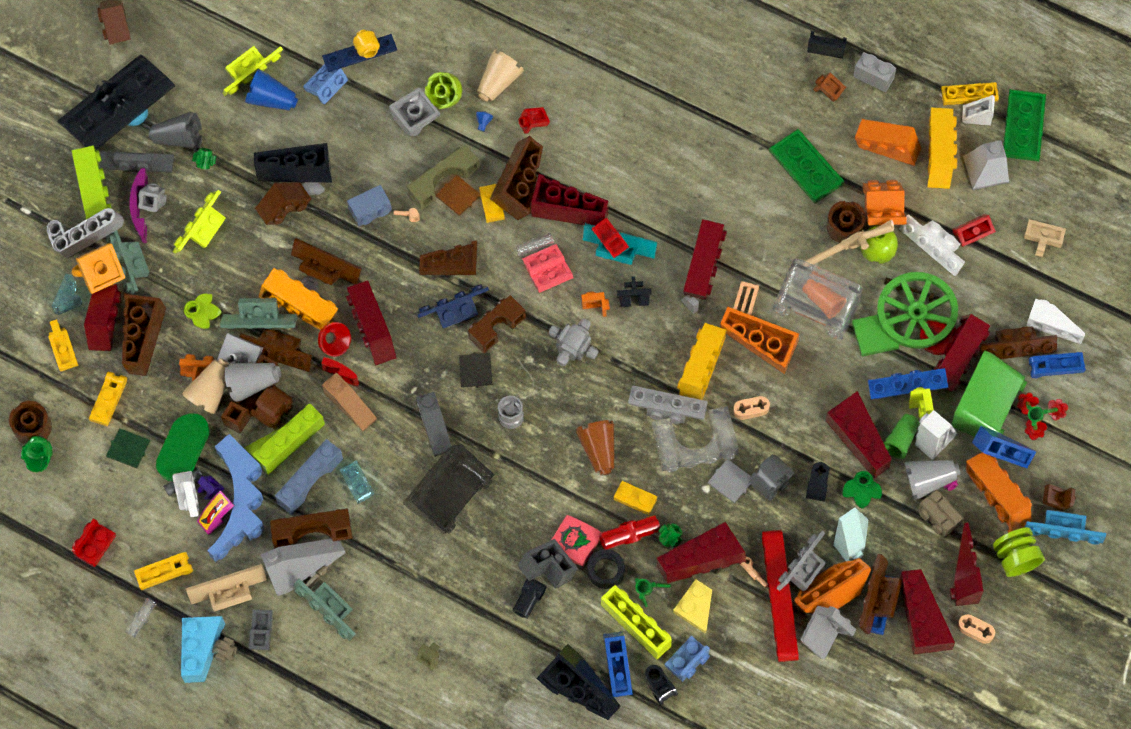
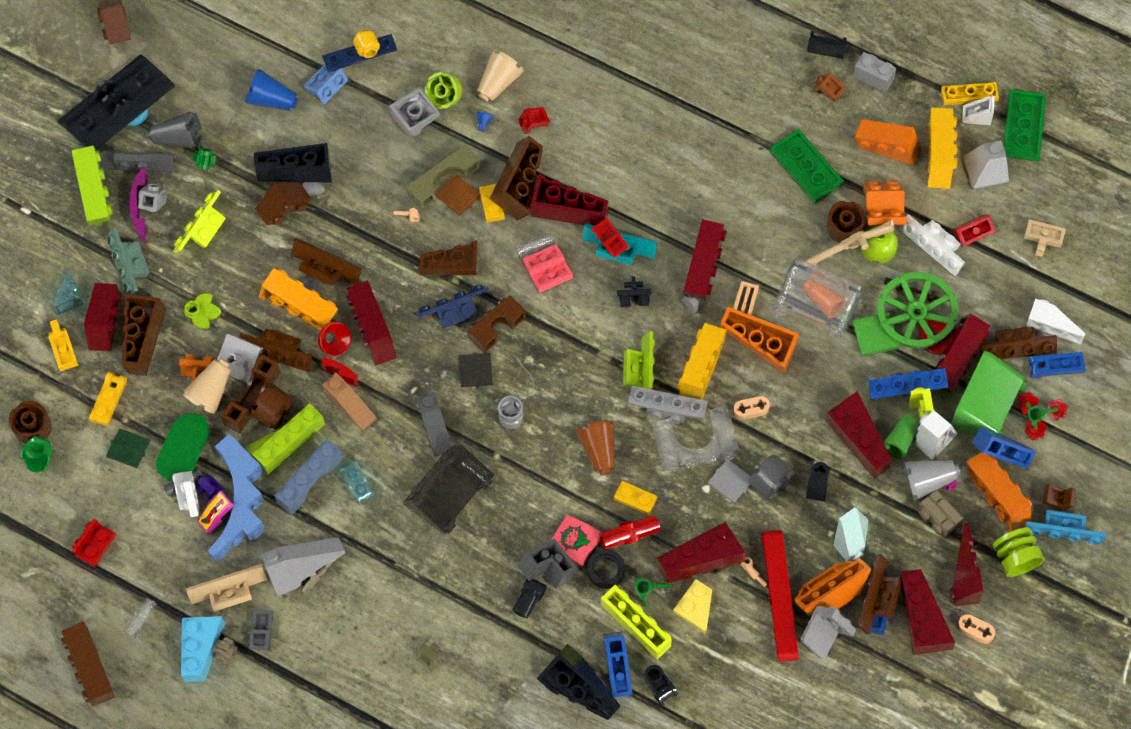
(88, 664): none -> reddish brown brick
(99, 268): light orange tile -> none
(106, 222): light grey beam -> none
(163, 571): yellow plate -> none
(246, 66): neon yellow bracket -> none
(250, 378): light grey cone -> none
(258, 314): sand green bracket -> none
(329, 605): sand green bracket -> none
(332, 523): reddish brown arch -> none
(369, 205): sand blue brick -> none
(573, 342): light grey piece -> none
(595, 300): orange bracket -> none
(639, 365): none -> lime bracket
(670, 535): green gear -> none
(687, 658): medium blue bracket -> none
(806, 567): light grey bracket -> none
(862, 492): green plate -> none

